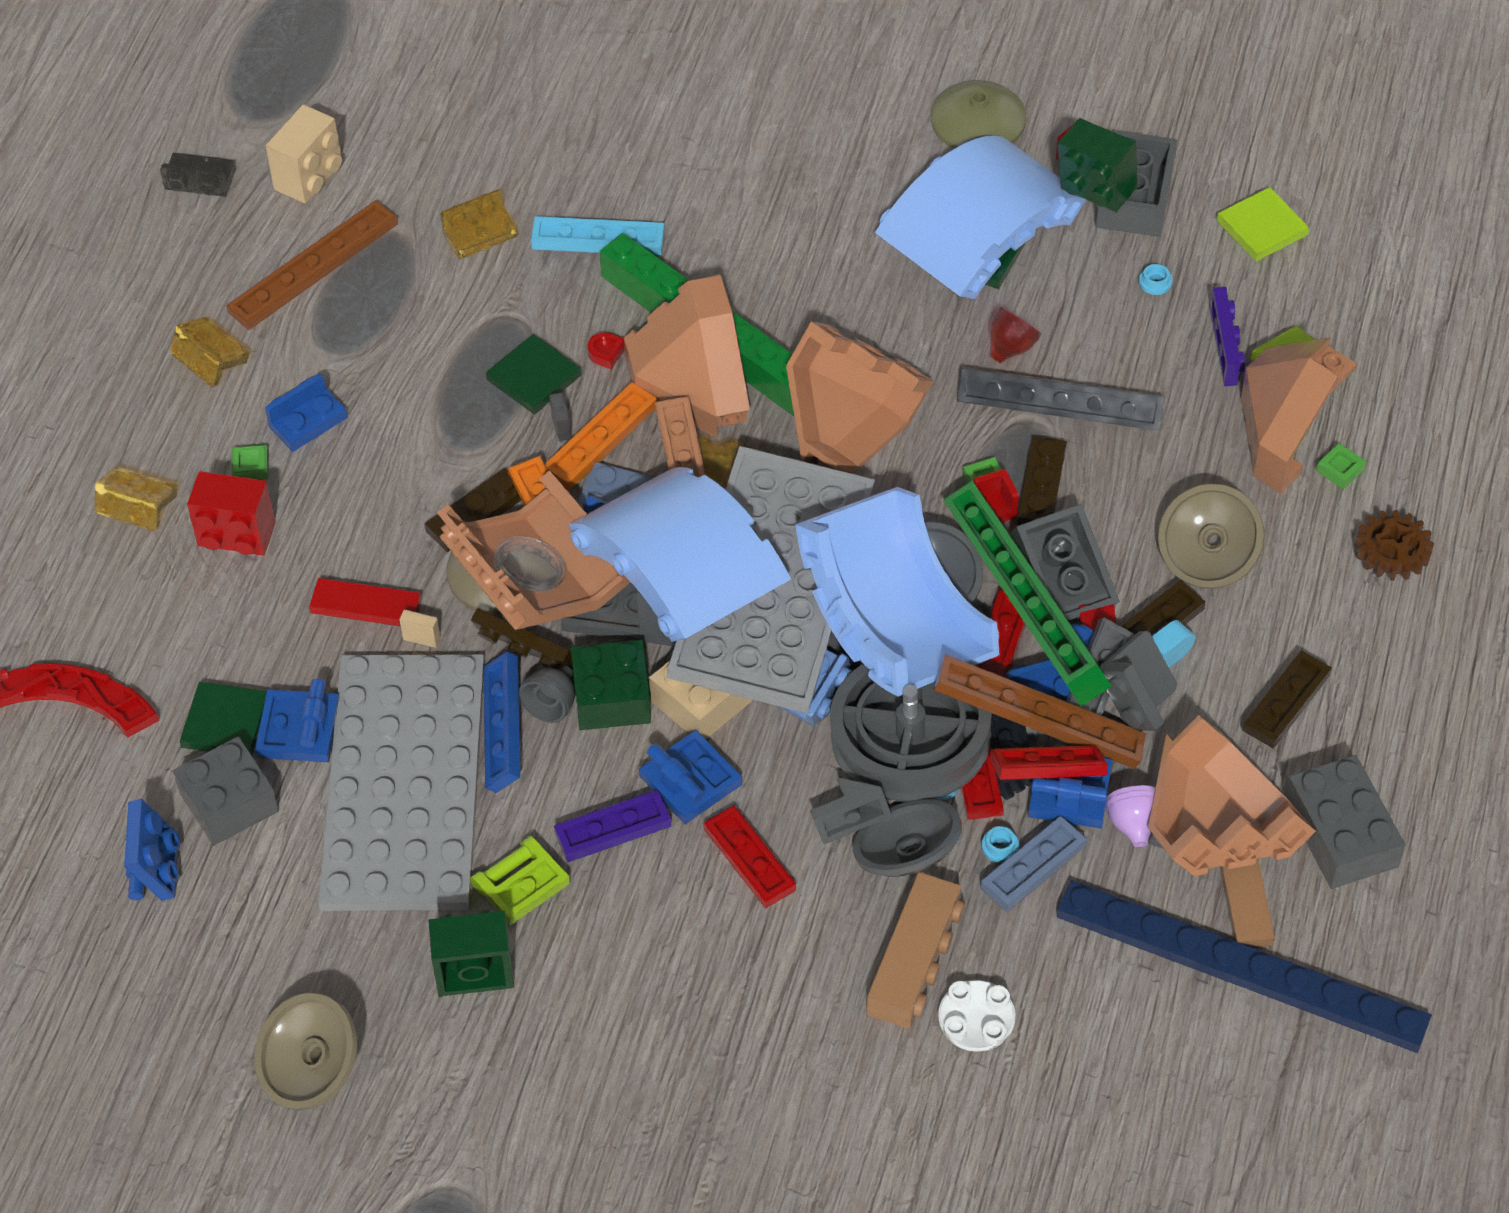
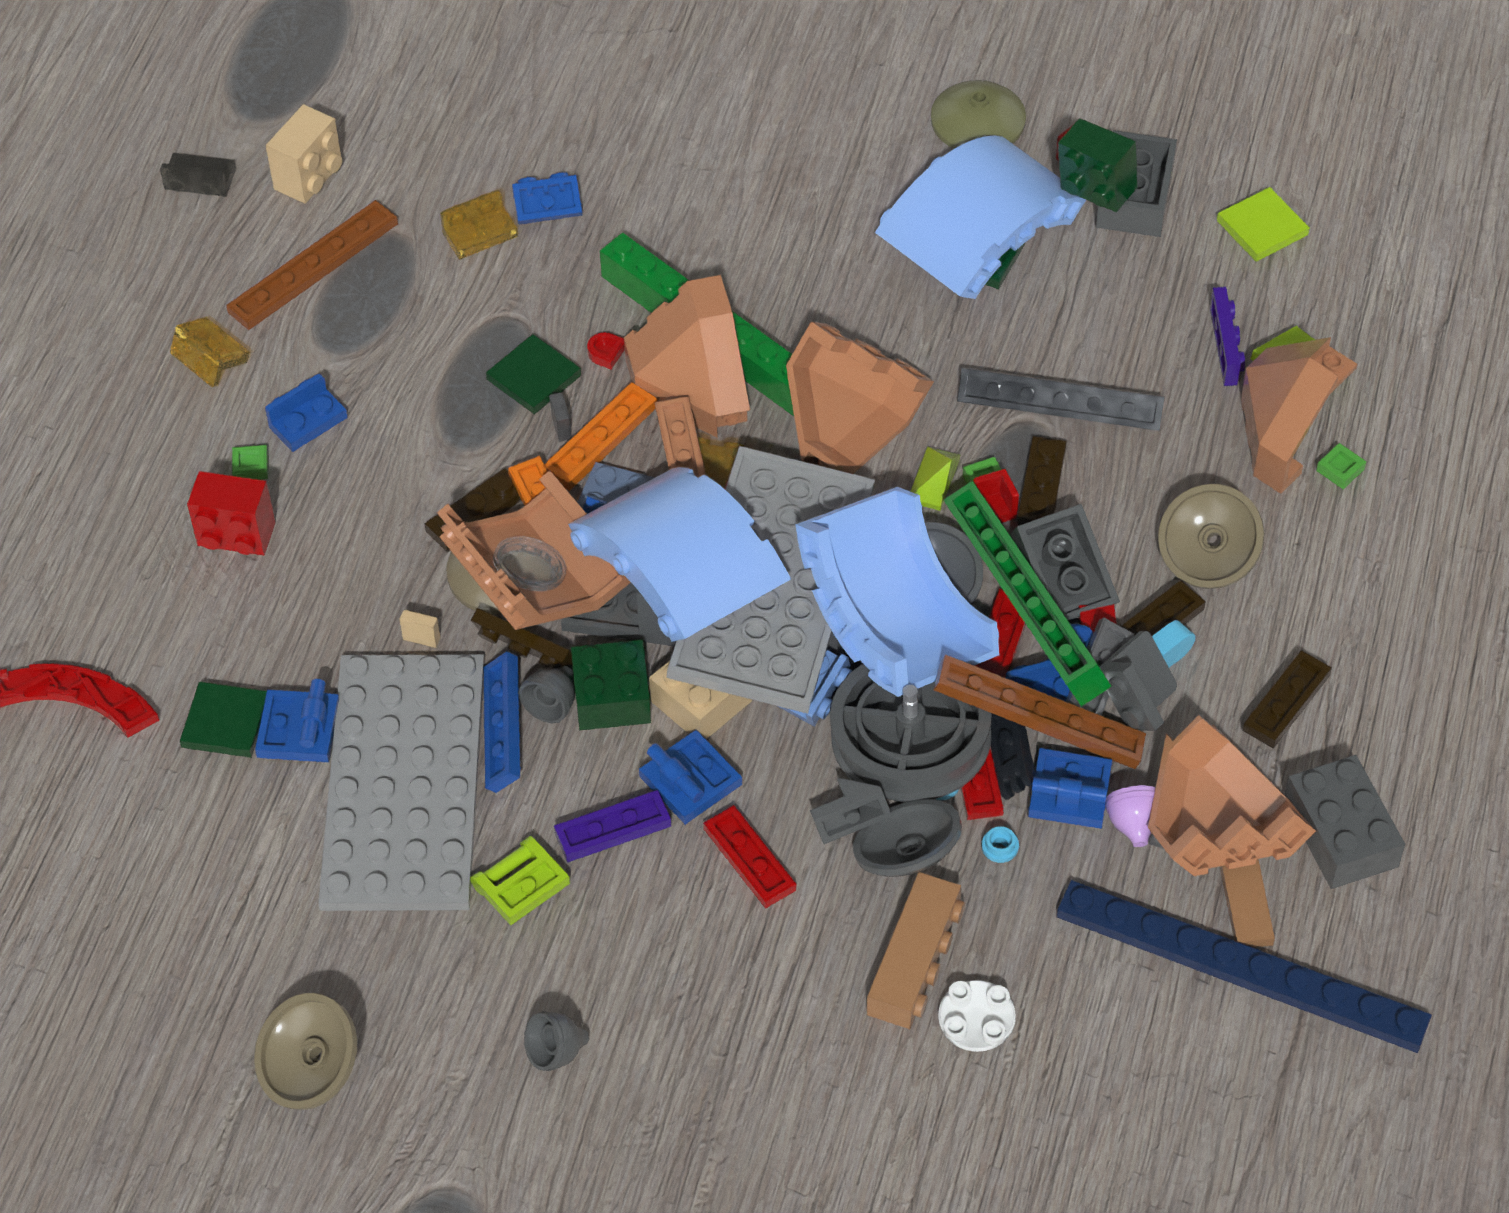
(133, 497): clear yellow bracket -> none
(150, 853): blue plate -> none
(225, 790): dark grey brick -> none
(362, 602): red tile -> none
(471, 953): dark green brick -> none
(546, 198): none -> blue bracket
(553, 1040): none -> dark grey helmet
(593, 234): medium azure plate -> none
(935, 477): none -> lime slope
(1010, 336): clear red helmet -> none
(1033, 863): sand blue plate -> none
(1048, 762): red tile -> none
(1155, 279): medium azure plate -> none
(1394, 545): reddish brown gear -> none

